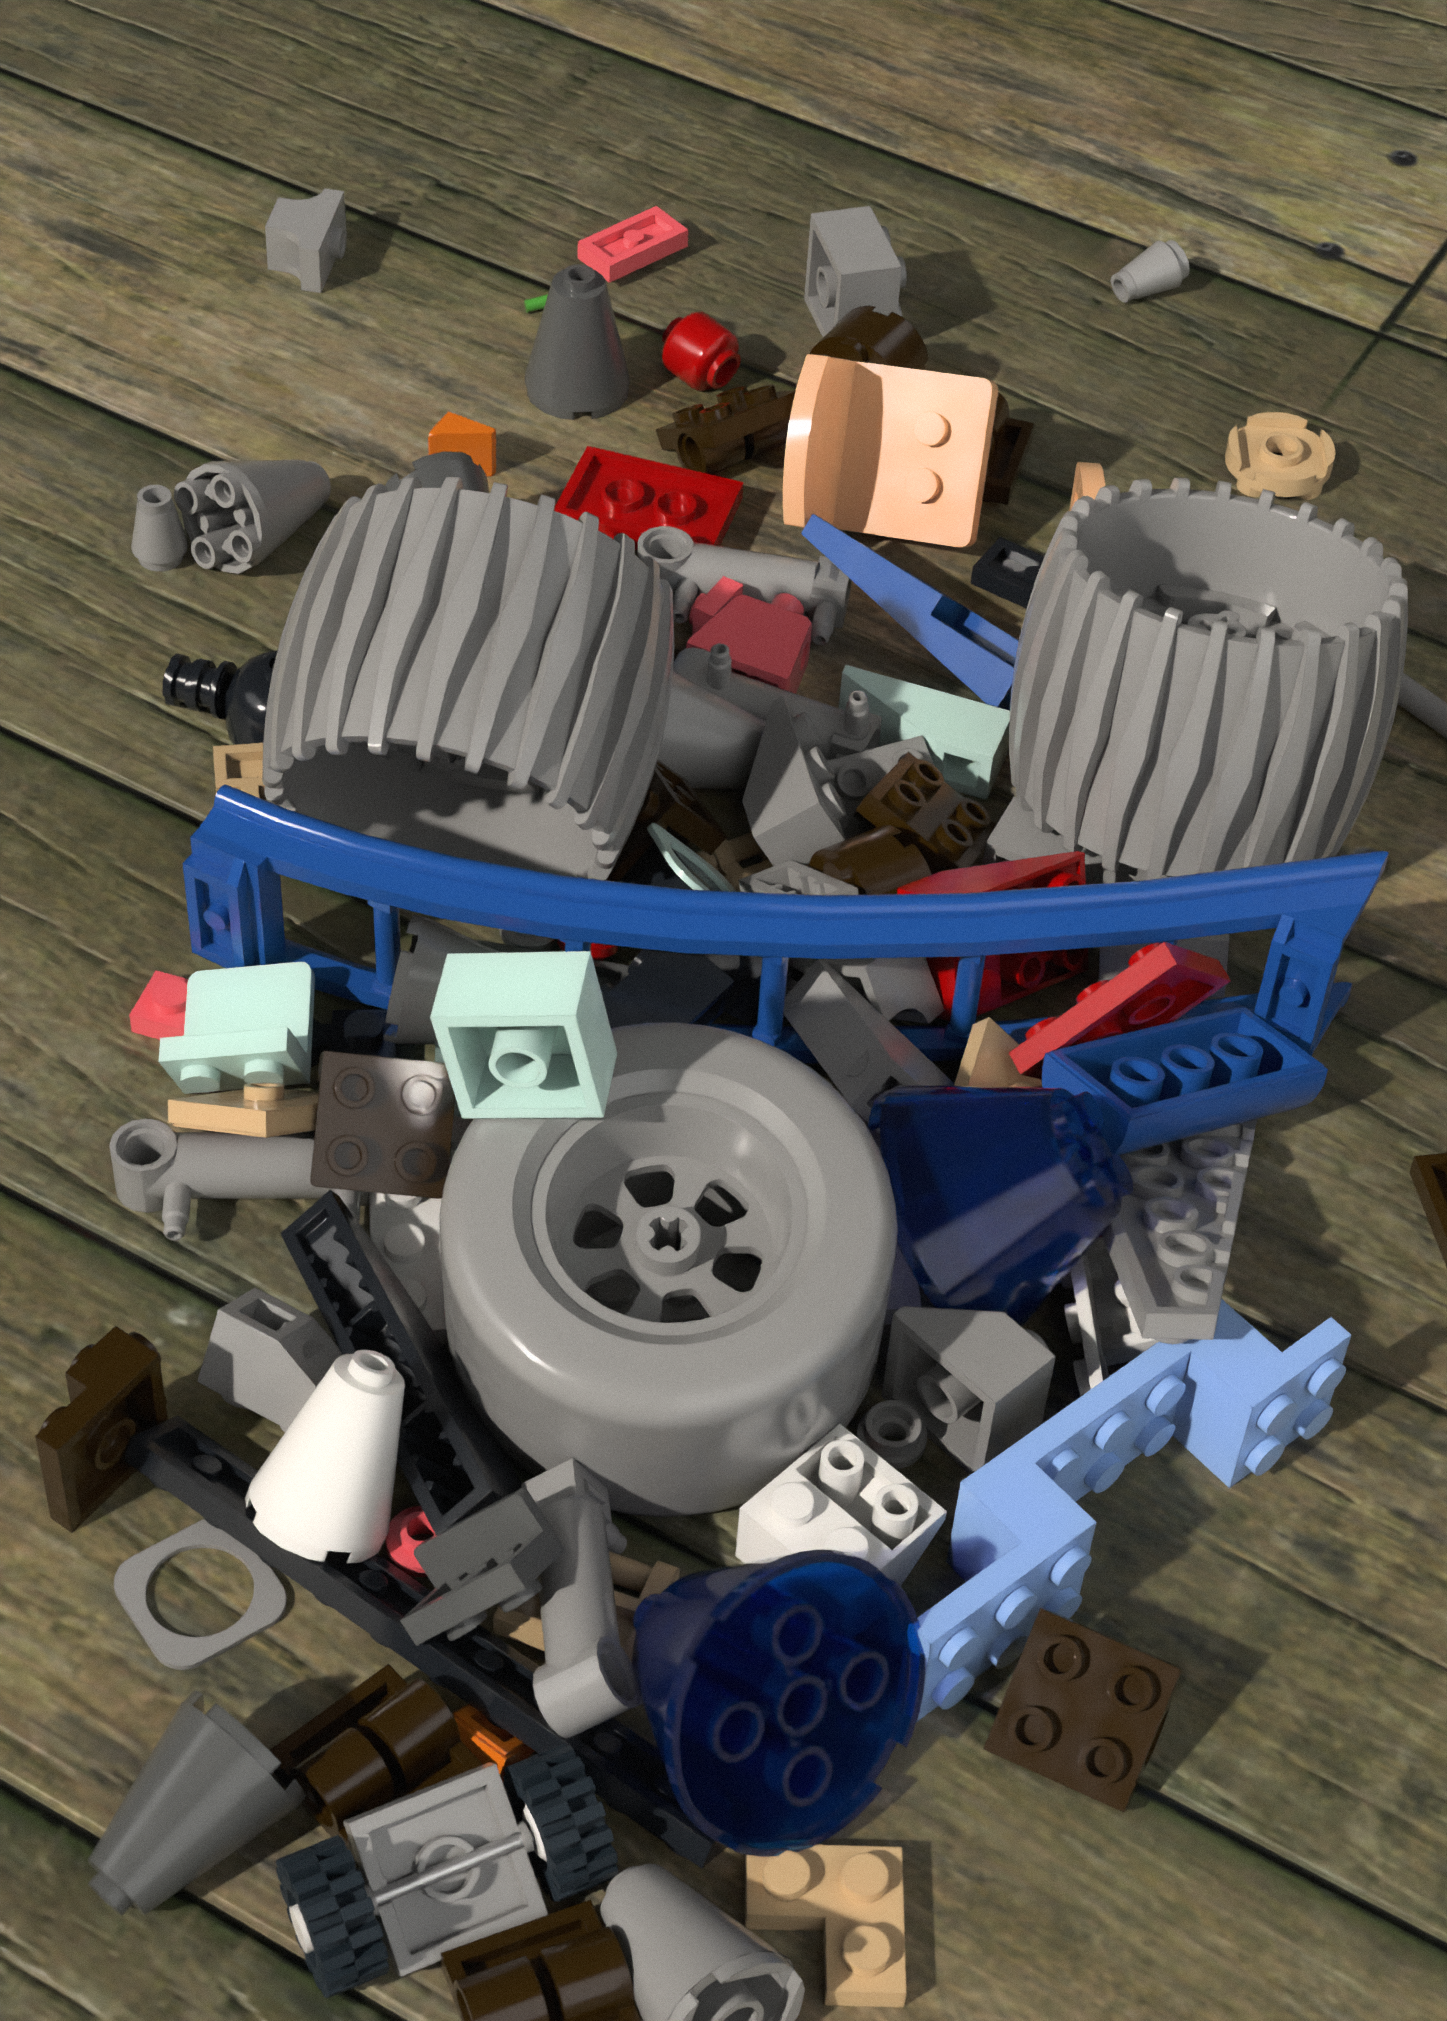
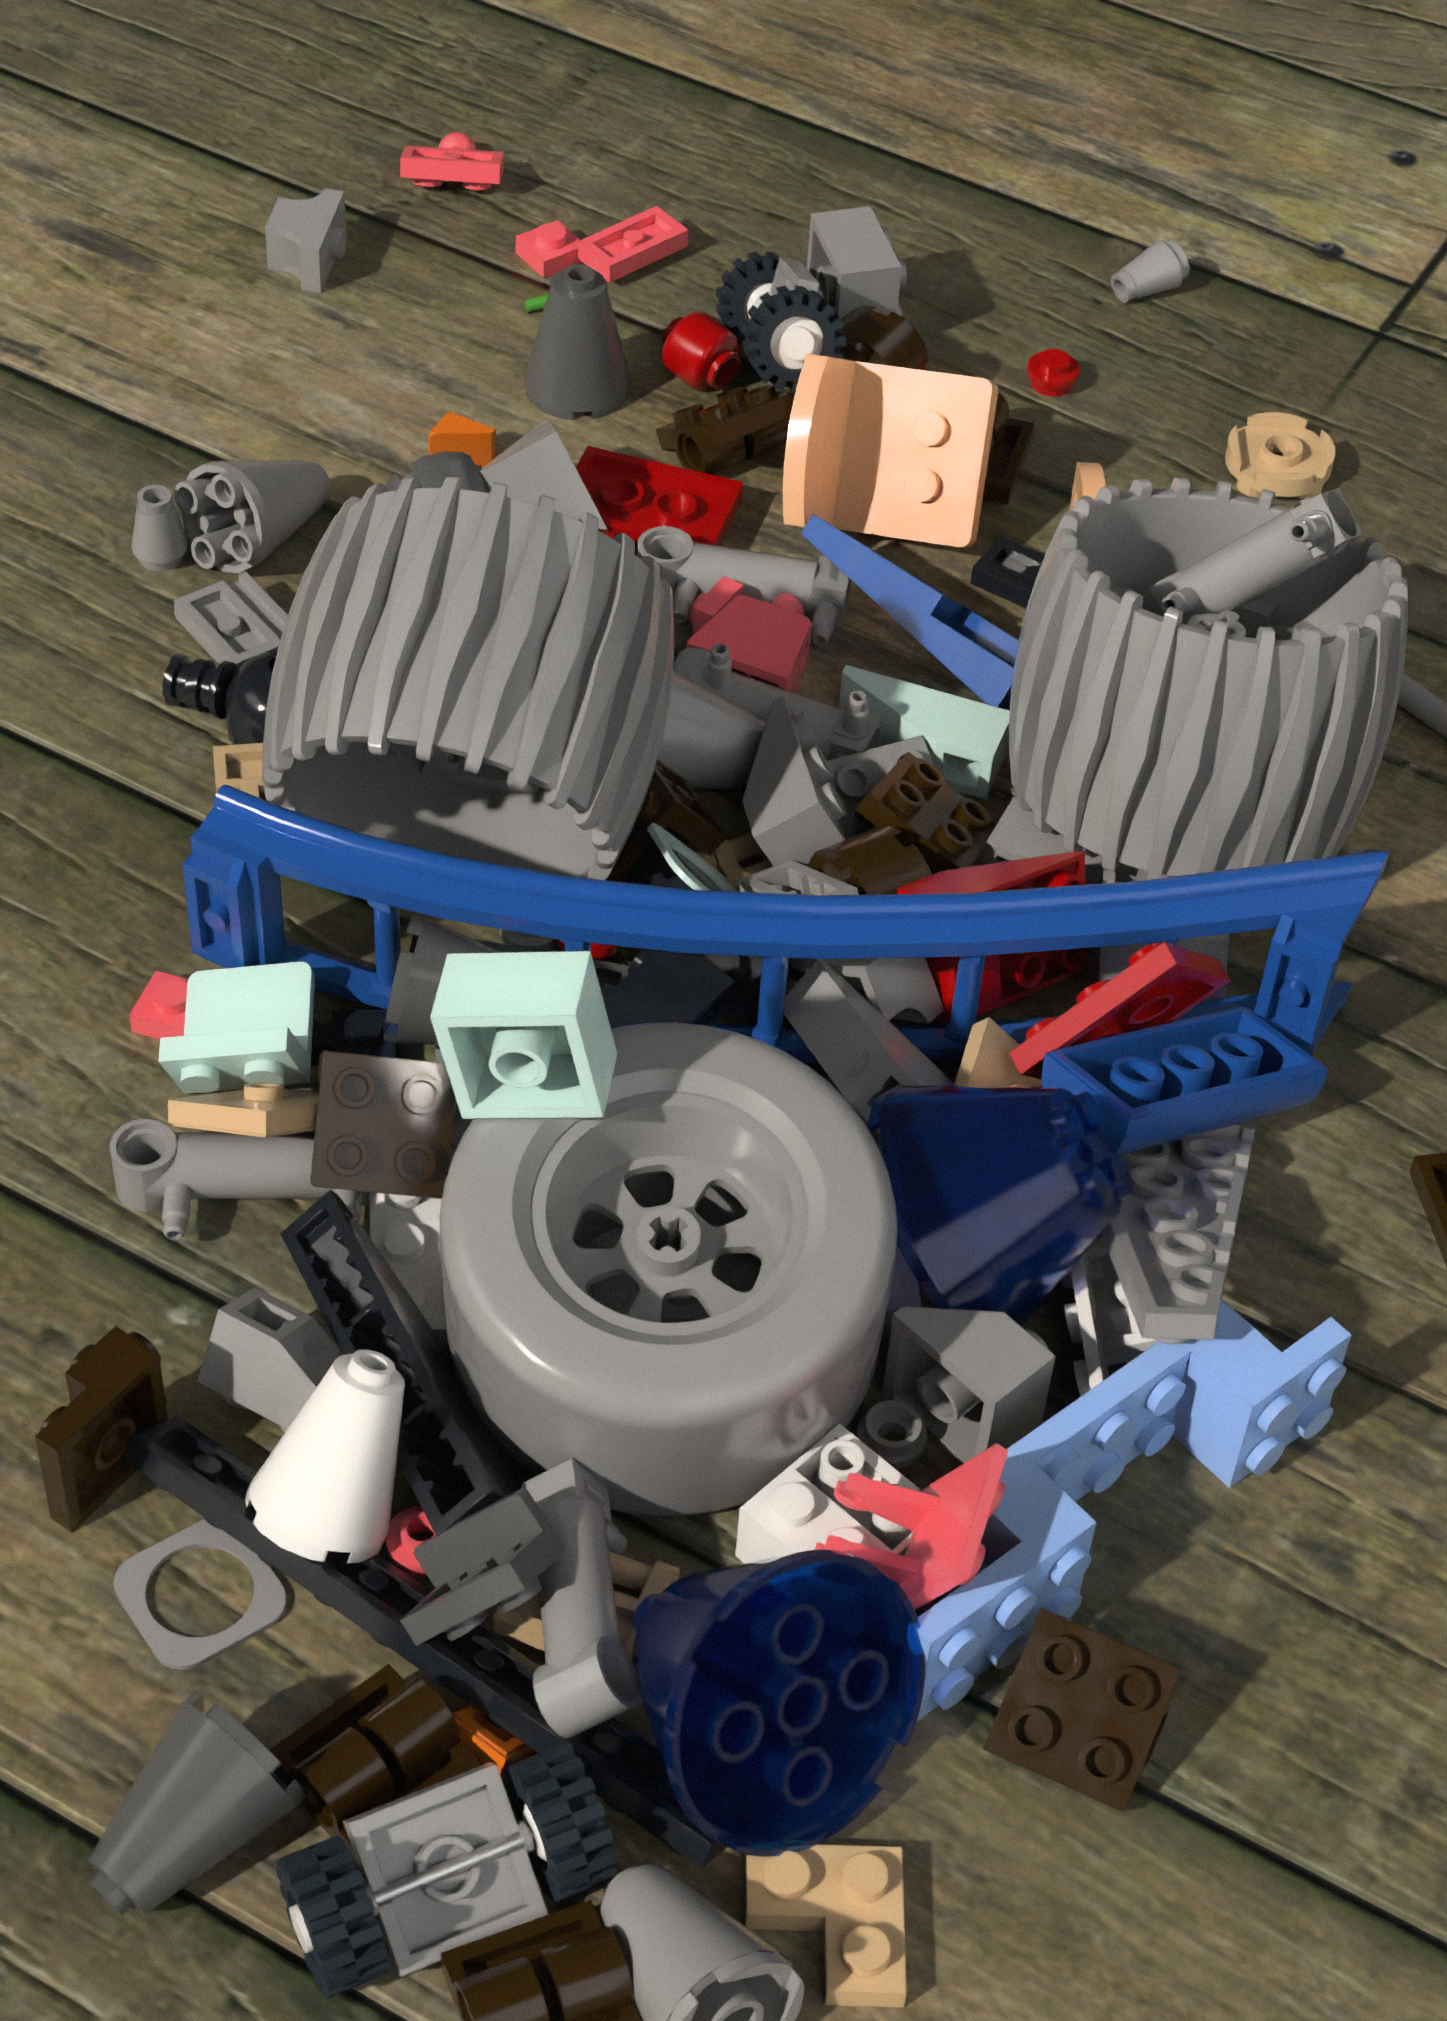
(232, 619): none -> light grey plate
(452, 161): none -> coral plate
(541, 466): none -> light grey slope
(548, 248): none -> coral plate
(778, 316): none -> black plate
(944, 1523): none -> coral plate
(1052, 372): none -> red plate
(1258, 559): none -> light grey piece

